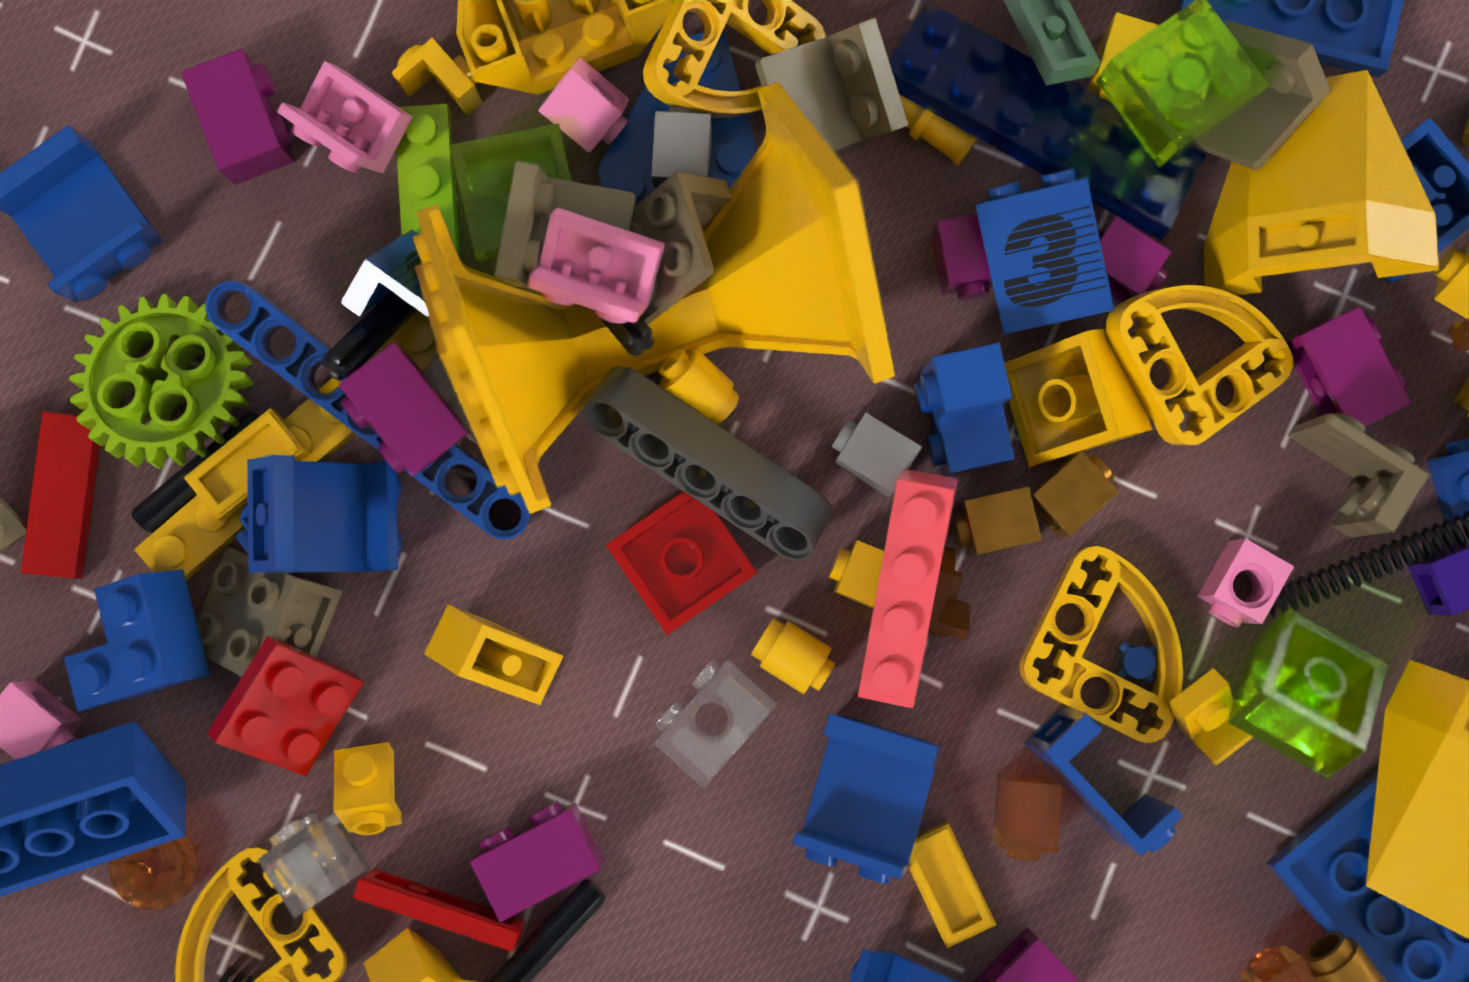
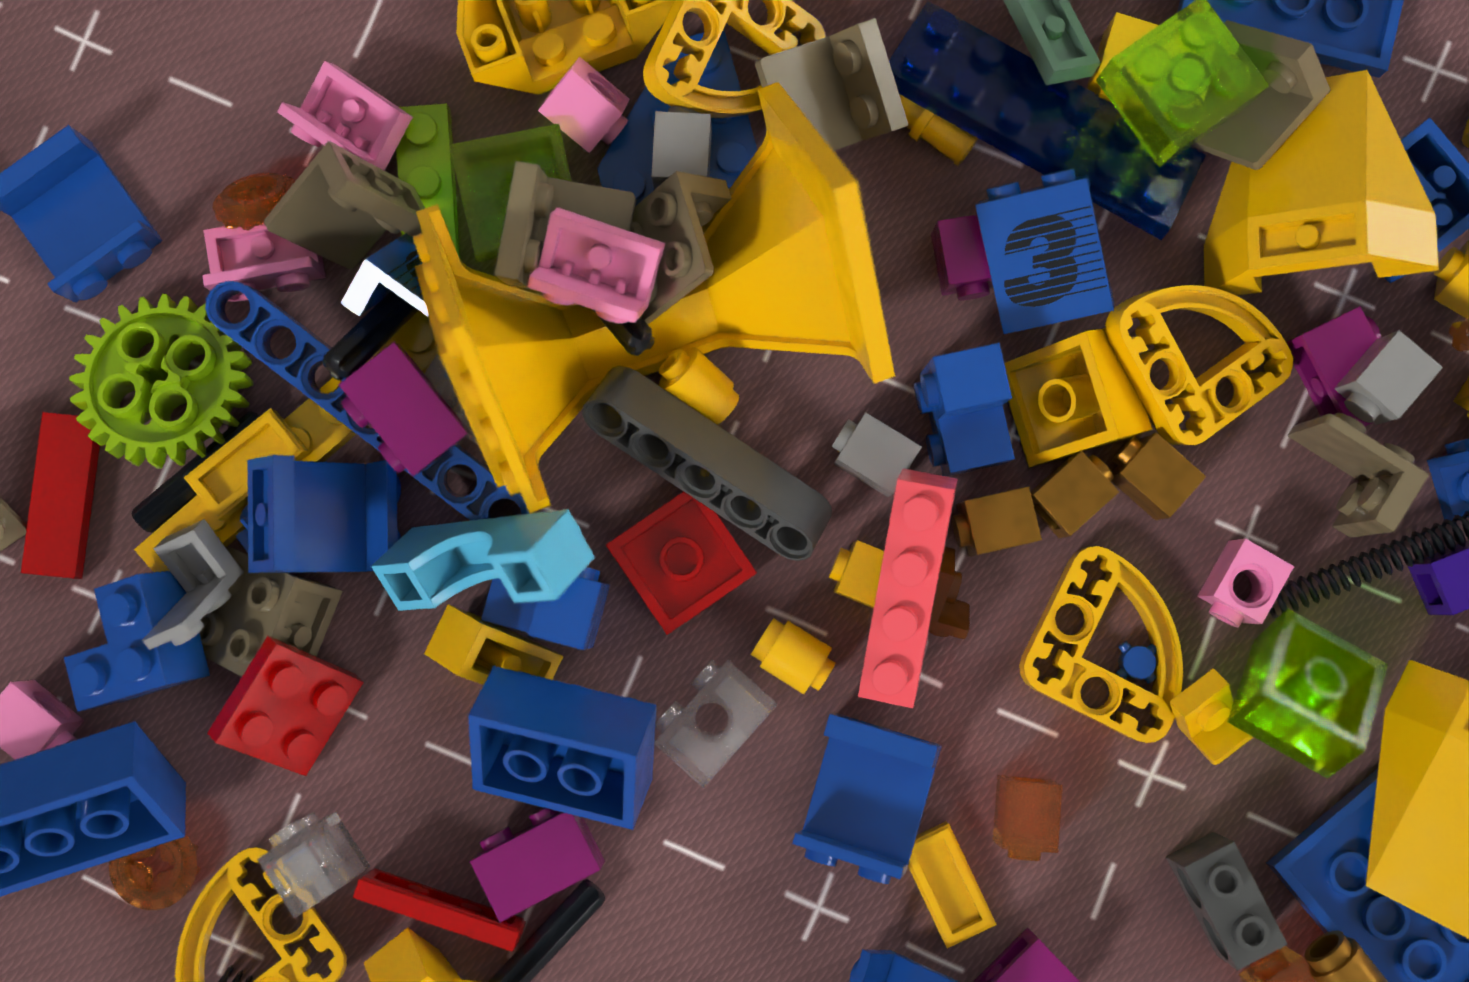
(203, 571): none -> light grey bracket
(239, 116): magenta brick -> none
(250, 199): none -> clear orange gear
(259, 260): none -> bright pink bracket
(344, 207): none -> dark tan bracket
(365, 788): yellow bracket -> none
(430, 61): yellow bracket -> none
(529, 553): none -> medium azure arch
(562, 746): none -> blue brick
(566, 621): none -> blue brick
(1057, 741): blue panel -> none
(1132, 260): magenta brick -> none
(1155, 475): none -> pearl gold brick
(1226, 900): none -> dark grey brick
(1387, 379): none -> light grey brick

